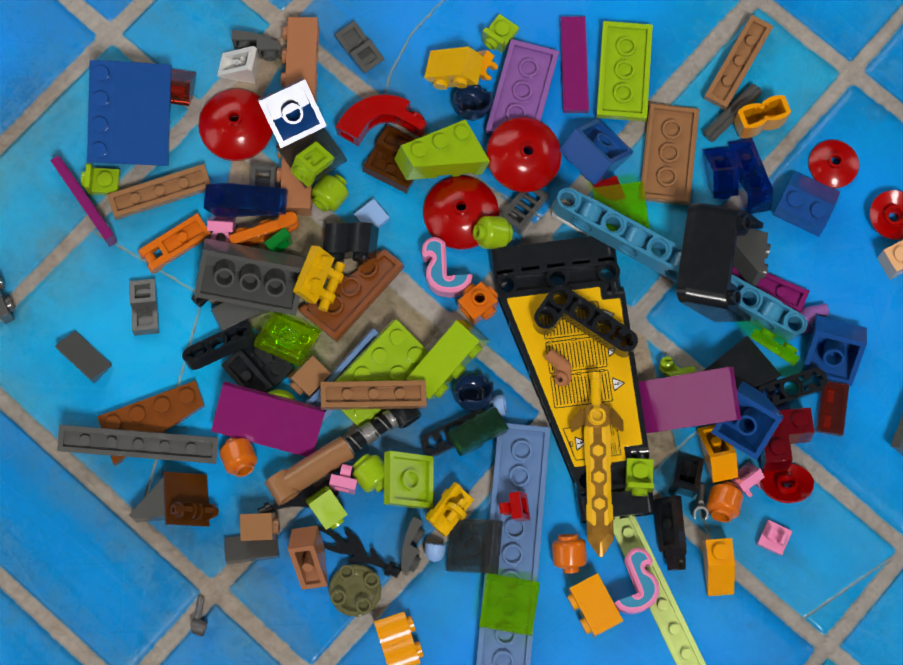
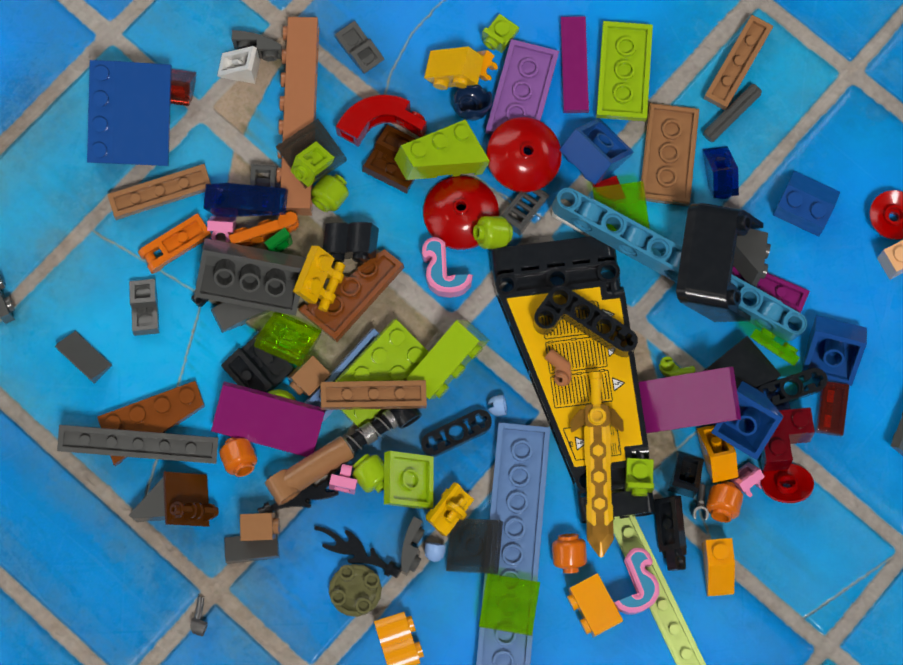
(84, 201): magenta tile -> none
(100, 180): lime bracket -> none
(198, 357): black beam -> none
(234, 139): red dish -> none
(292, 112): slope -> none
(308, 557): nougat slope -> none
(327, 508): lime brick -> none
(372, 214): light blue tile -> none
(473, 392): dark blue hair -> none
(477, 311): orange brick -> none
(477, 431): clear green slope -> none
(517, 506): red tile -> none
(754, 183): clear blue slope -> none
(758, 117): light orange brick -> none
(774, 538): bright pink tile -> none
(811, 312): medium lavender arm -> none
(828, 173): red dish -> none

